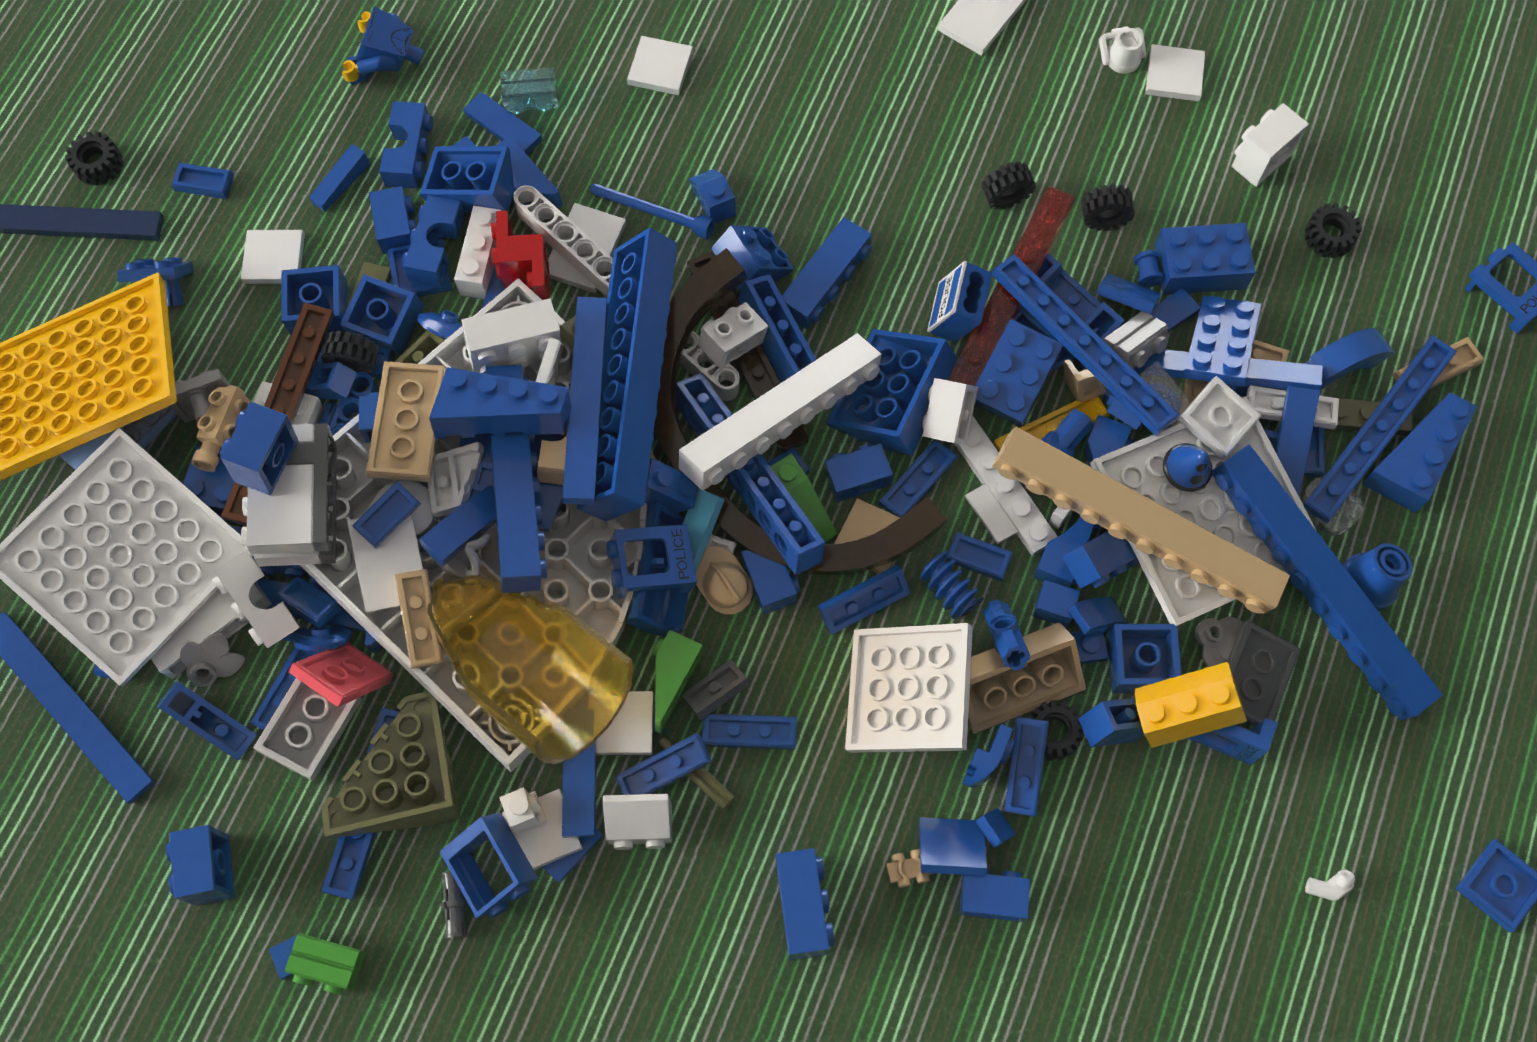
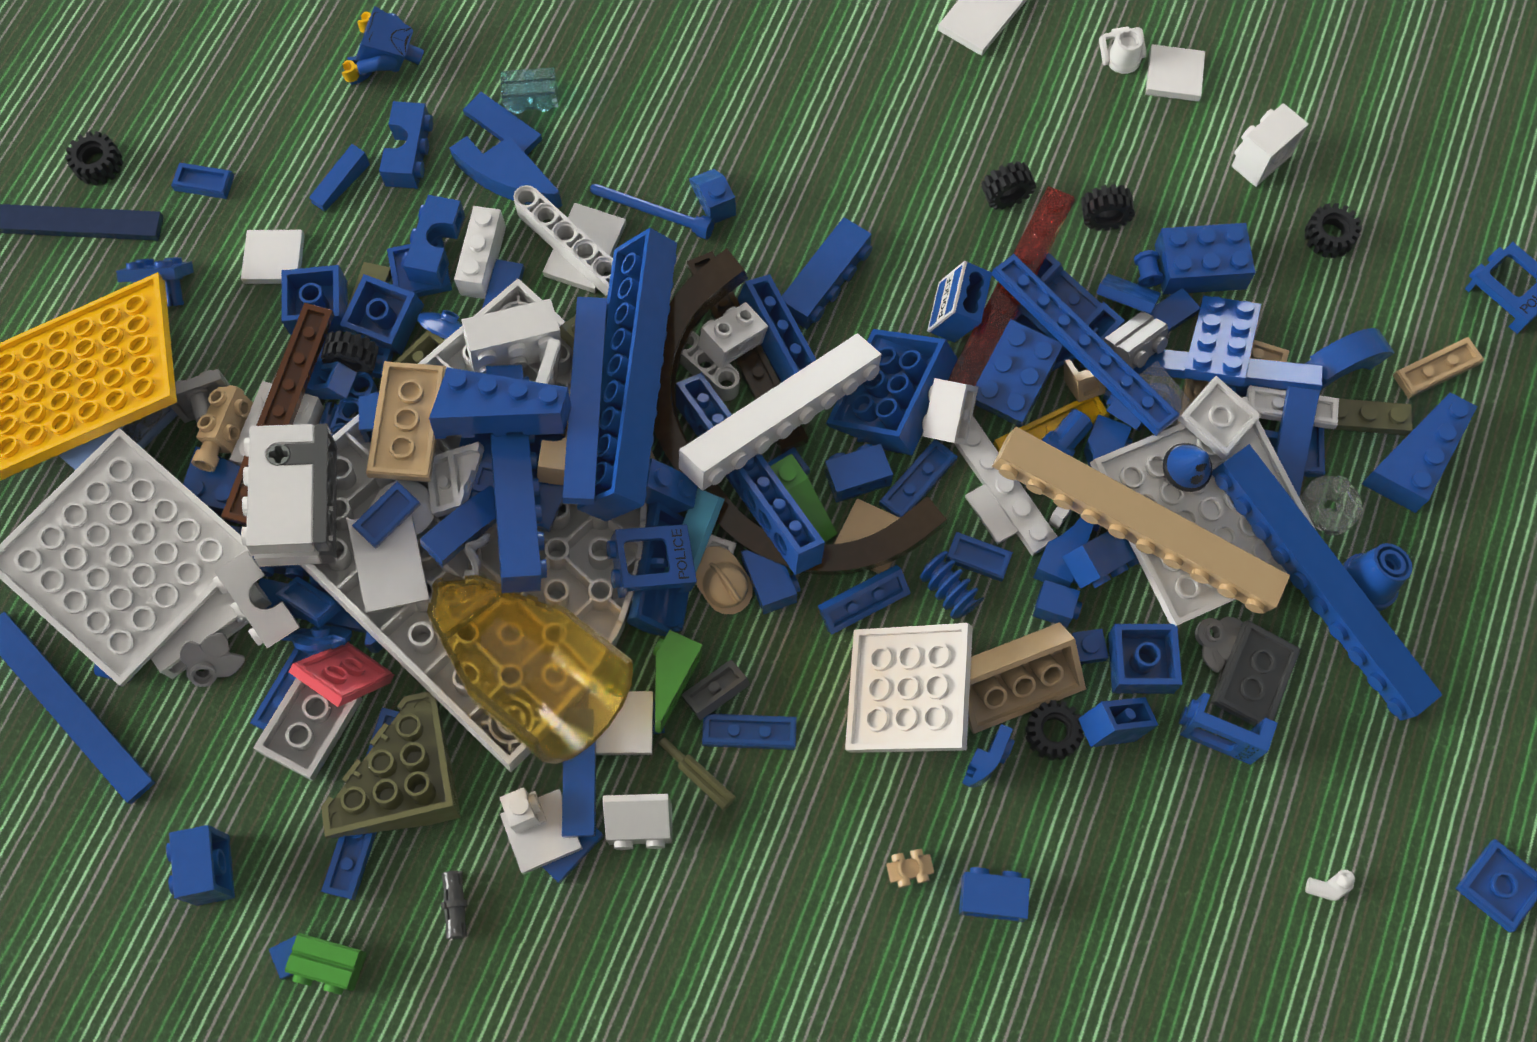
(206, 720): blue slope -> none
(259, 447): blue brick -> none
(392, 217): blue brick -> none
(421, 638): tan tile -> none
(470, 878): blue window -> none
(471, 175): blue slope -> none
(520, 257): red bracket -> none
(660, 65): white tile -> none
(665, 767): blue tile -> none
(755, 252): blue slope -> none
(804, 904): blue brick -> none
(952, 847): blue tile -> none
(995, 827): blue tile -> none
(1006, 635): blue piece -> none
(1026, 766): blue tile -> none
(1097, 614): blue slope -> none
(1189, 705): yellow slope -> none
(1379, 429): blue tile -> none

